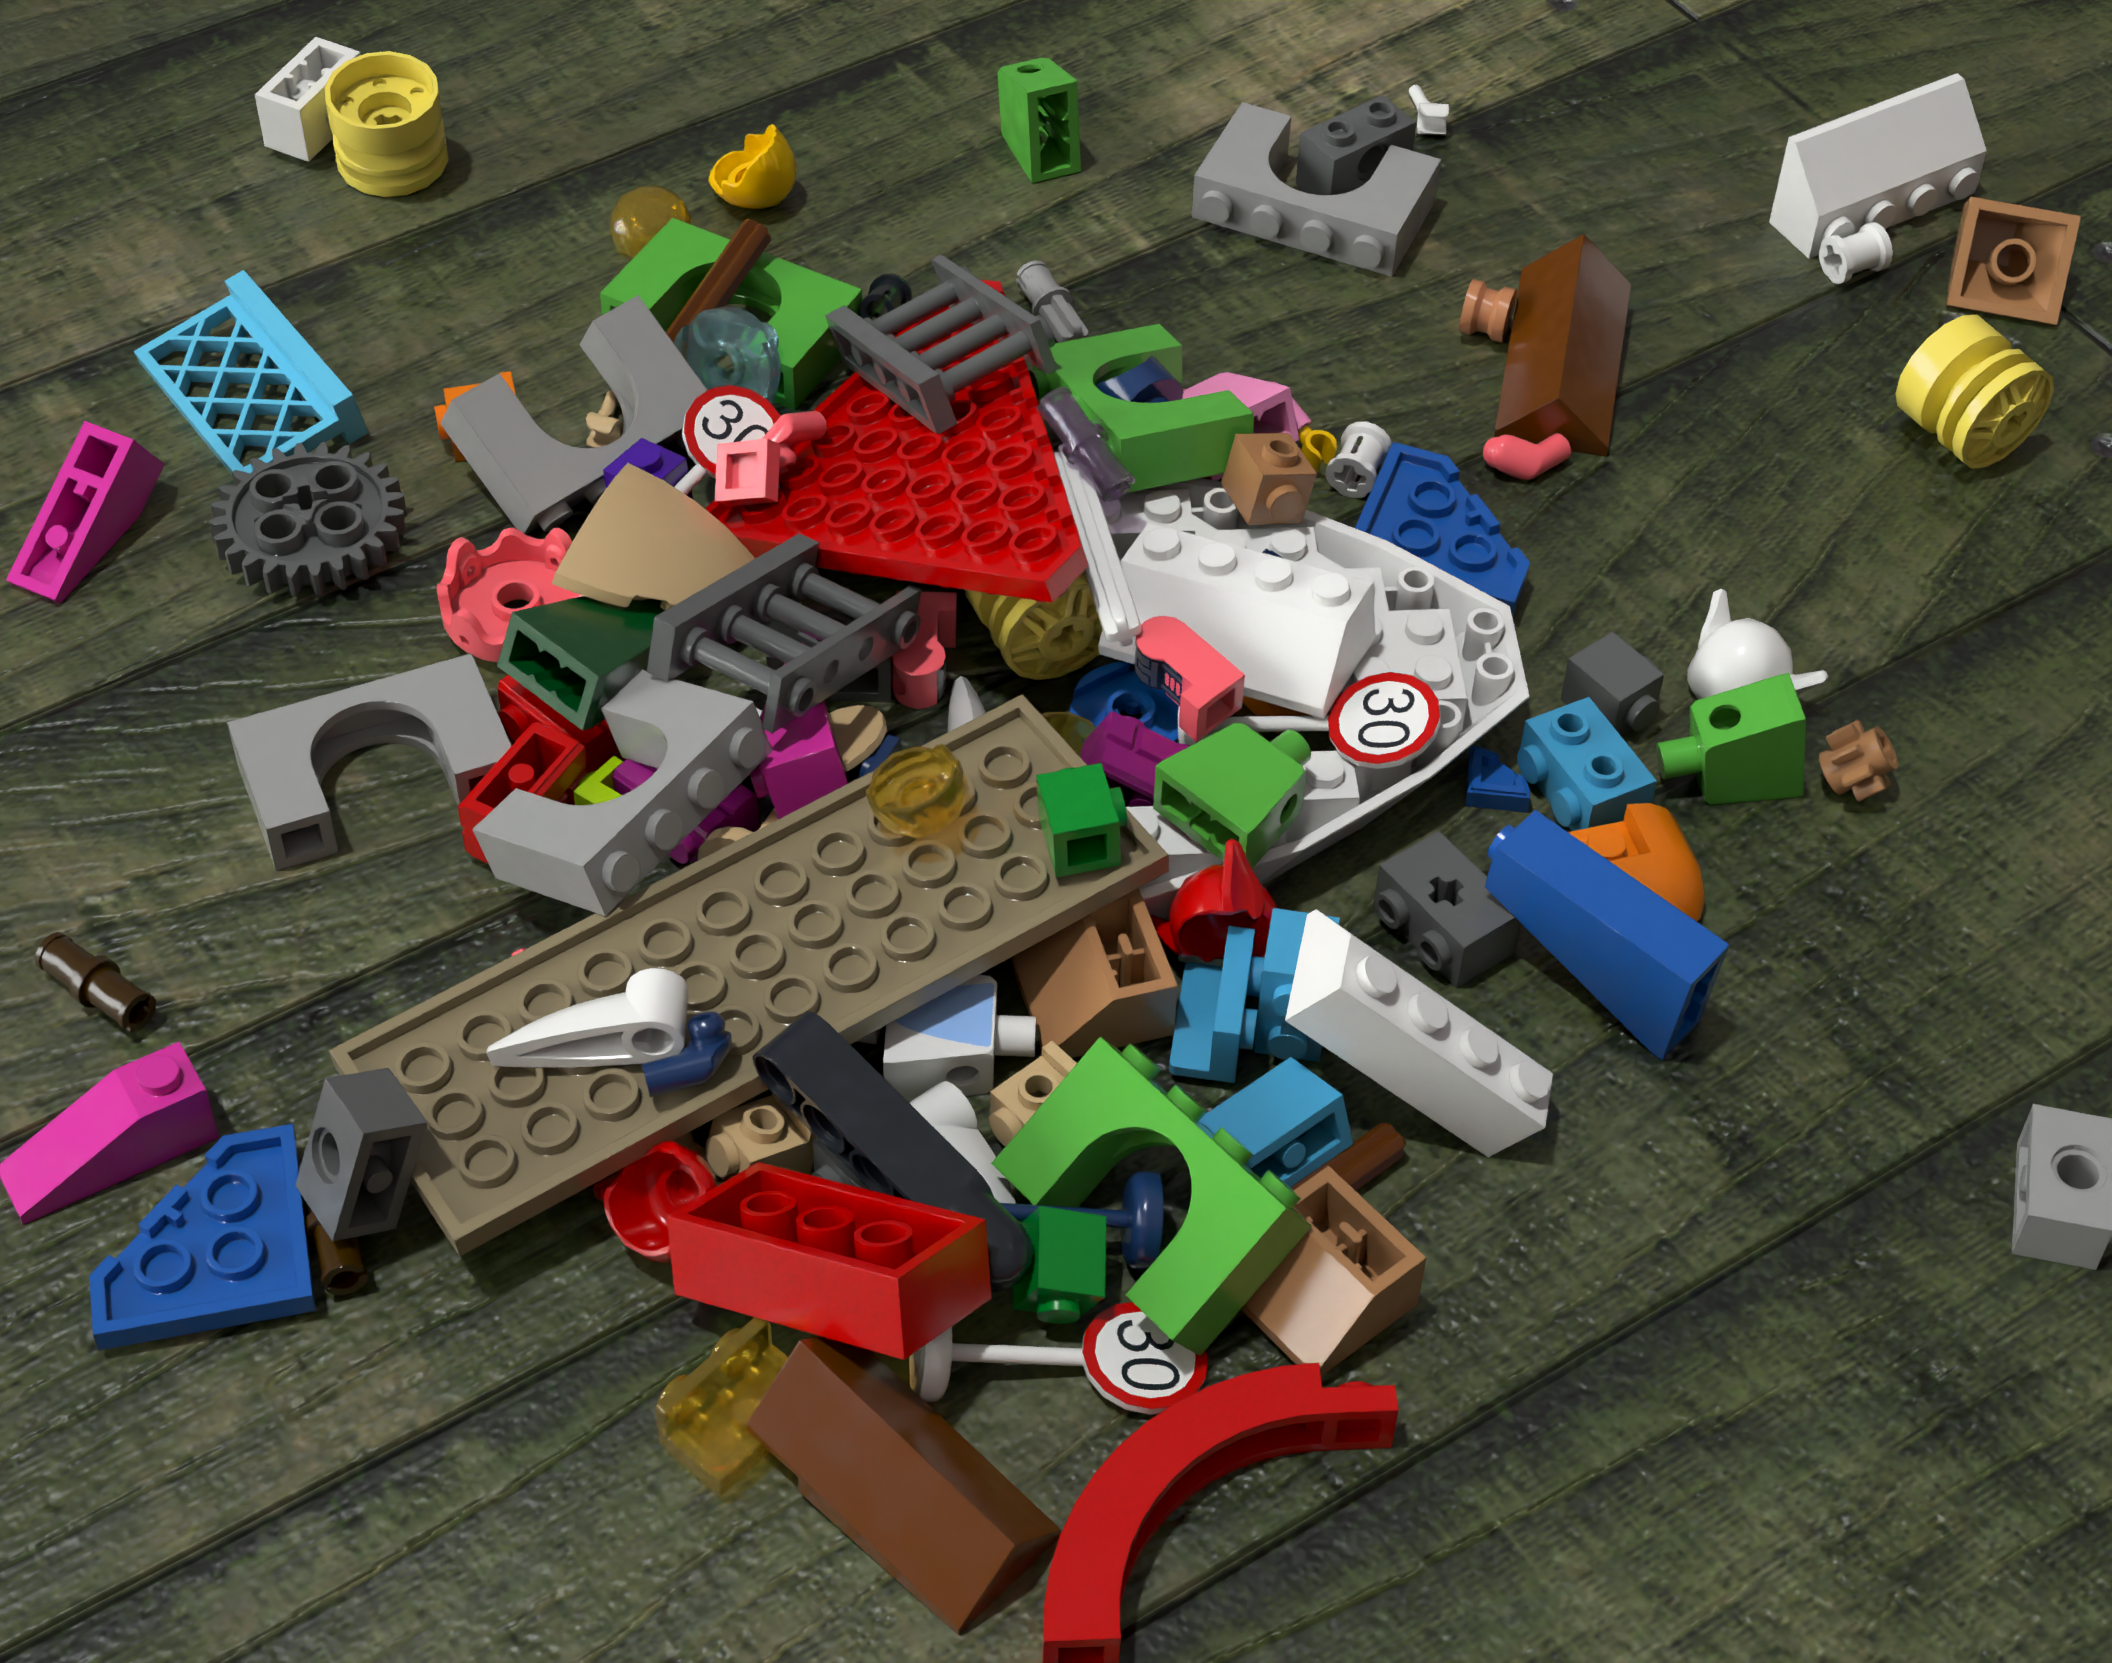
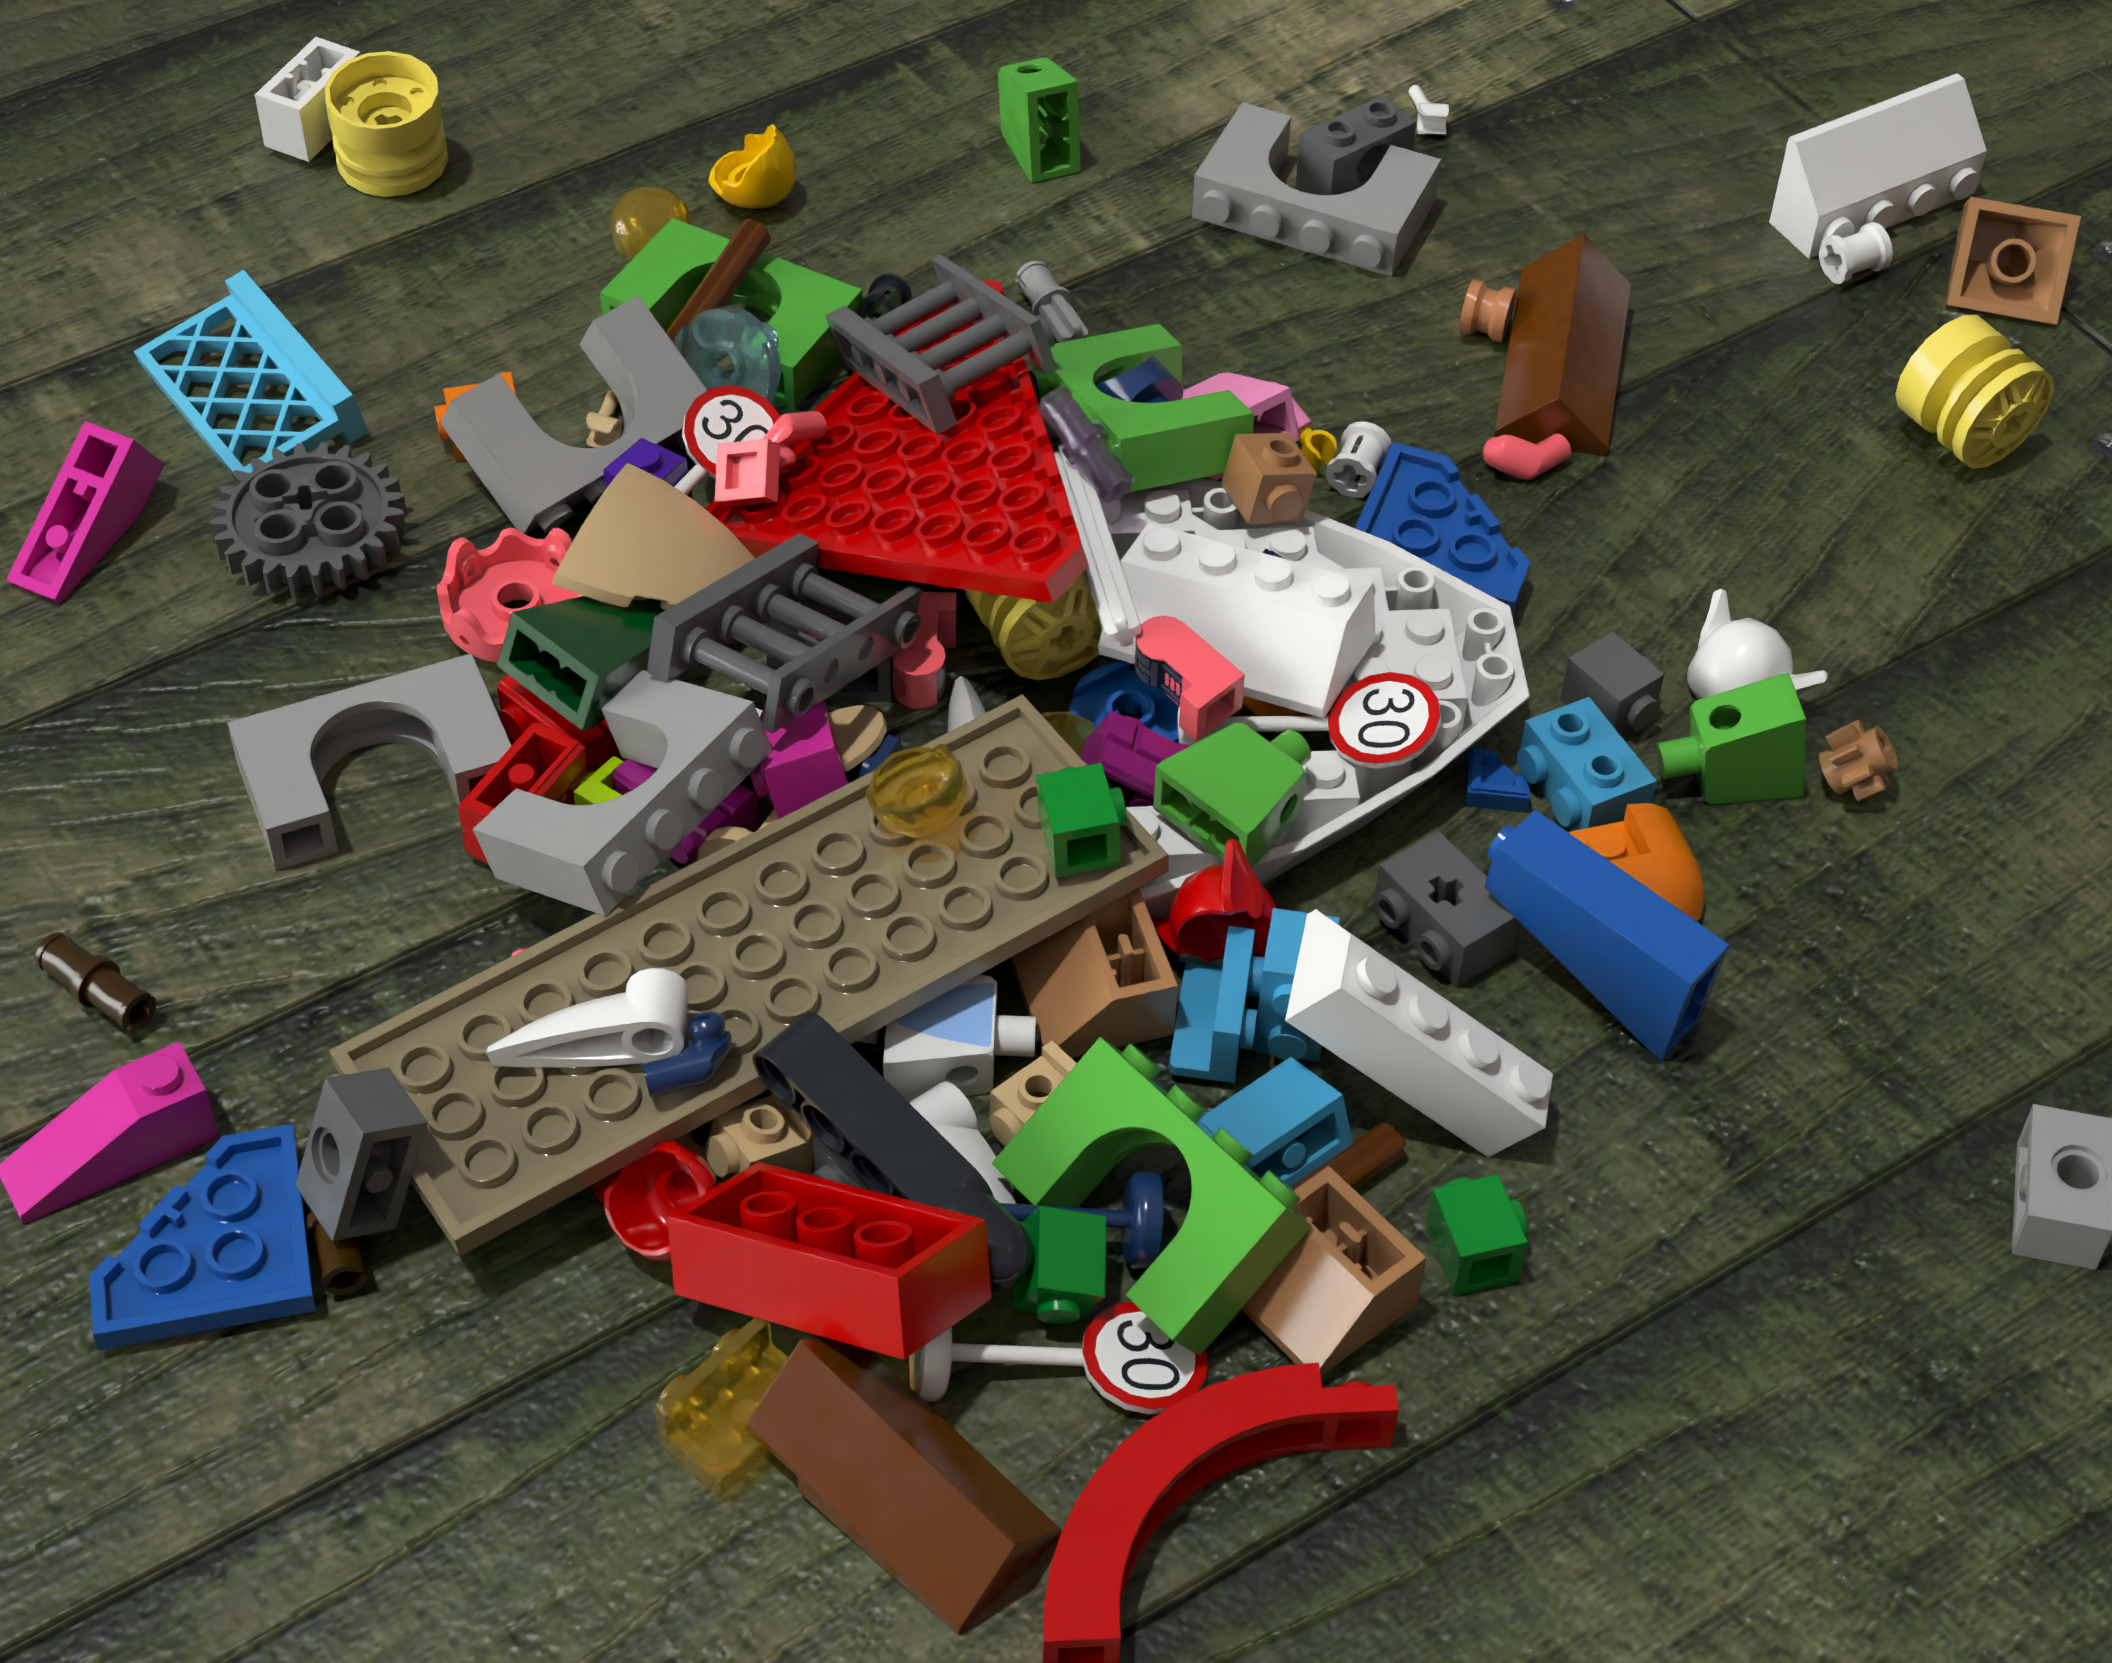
(1477, 1233): none -> green brick

